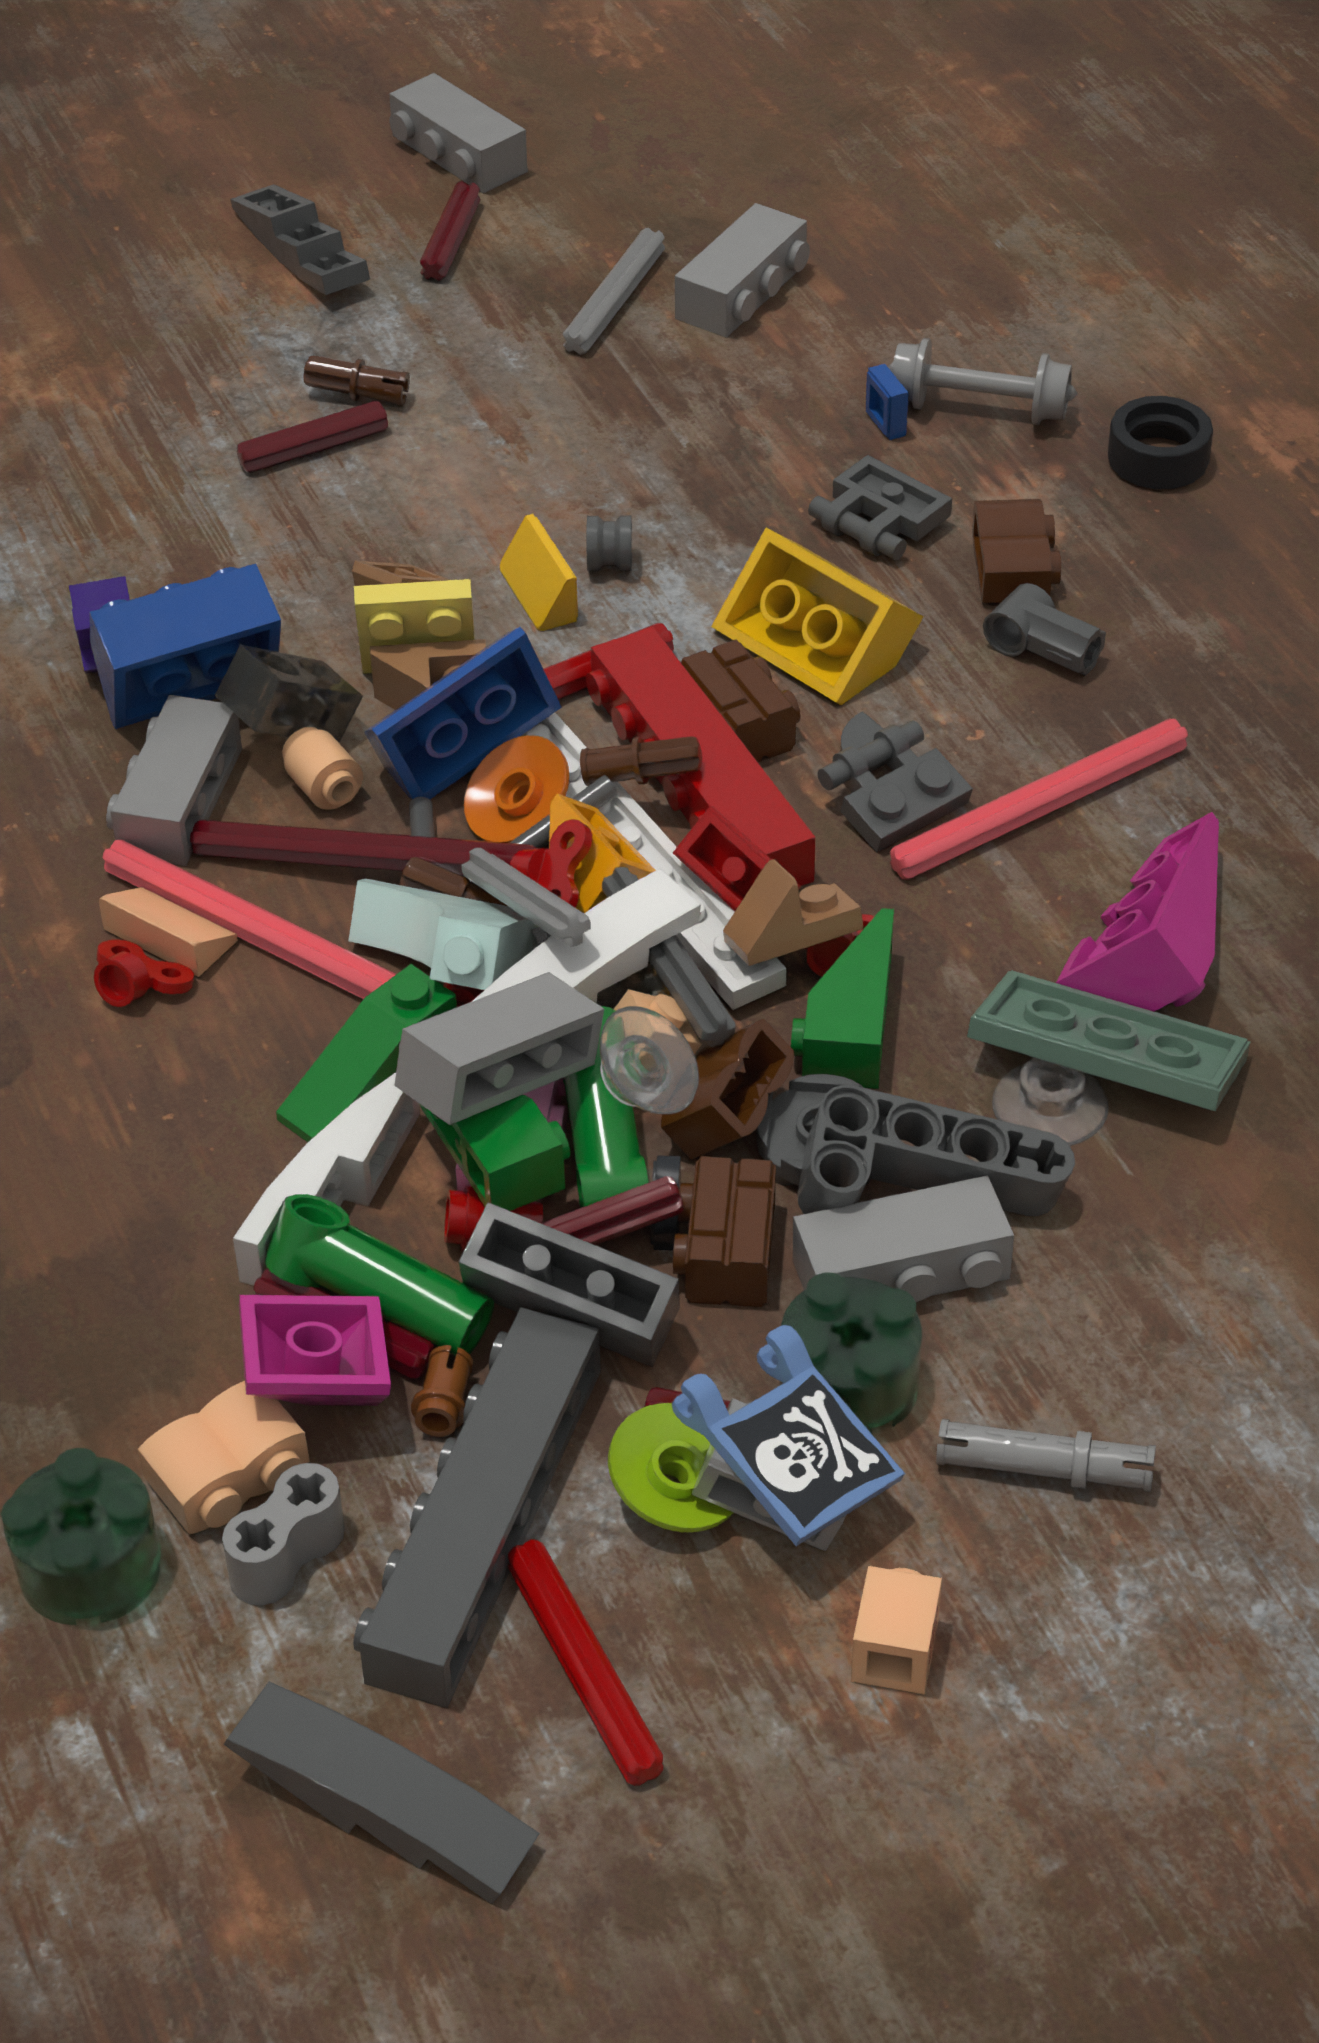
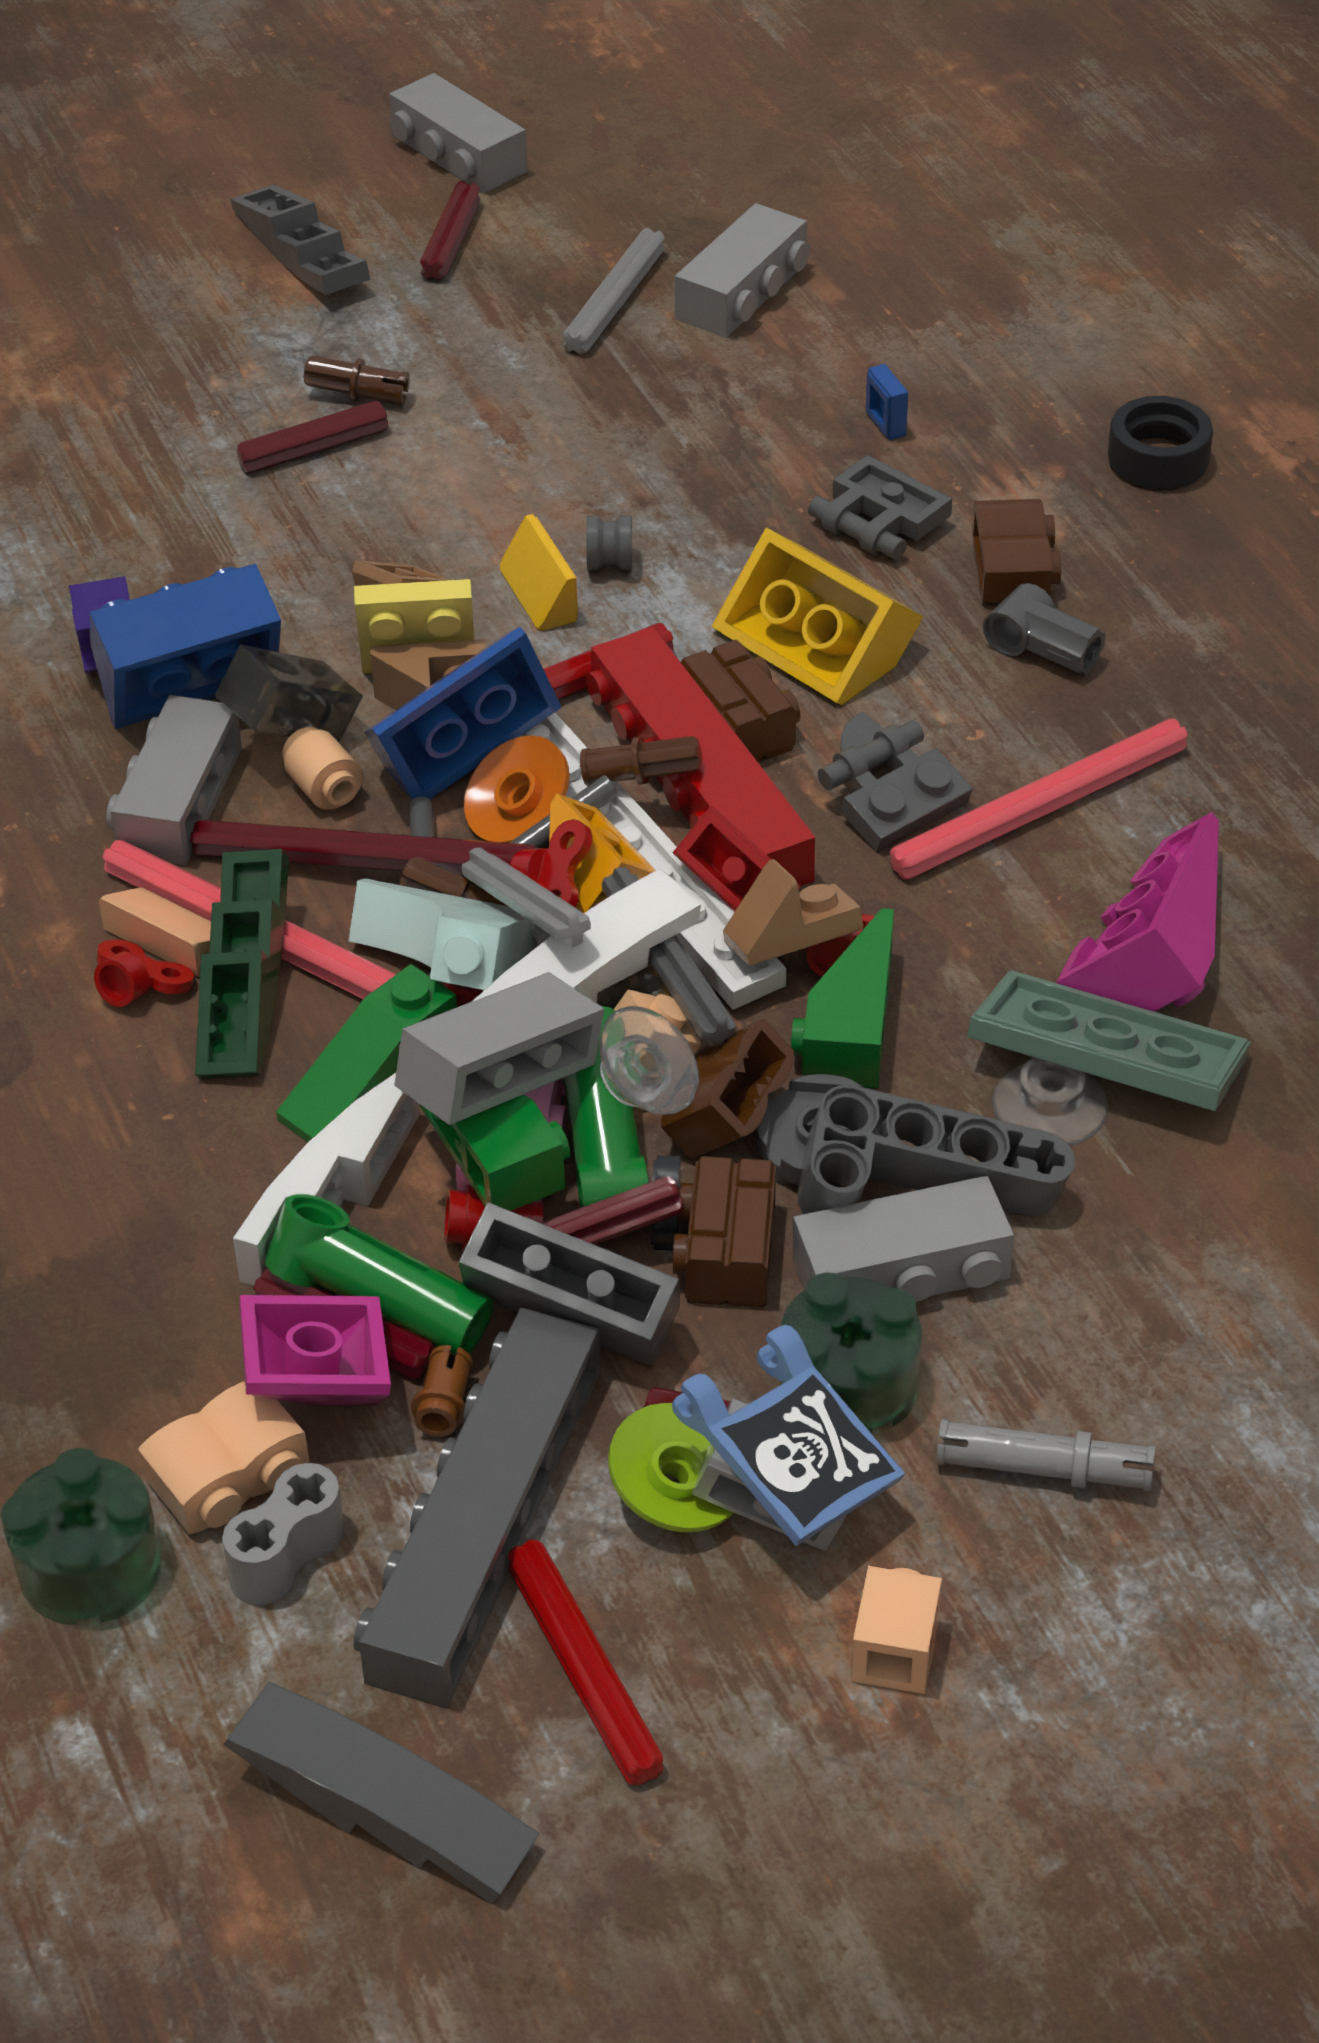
(242, 964): none -> dark green slope
(1049, 390): light grey piece -> none

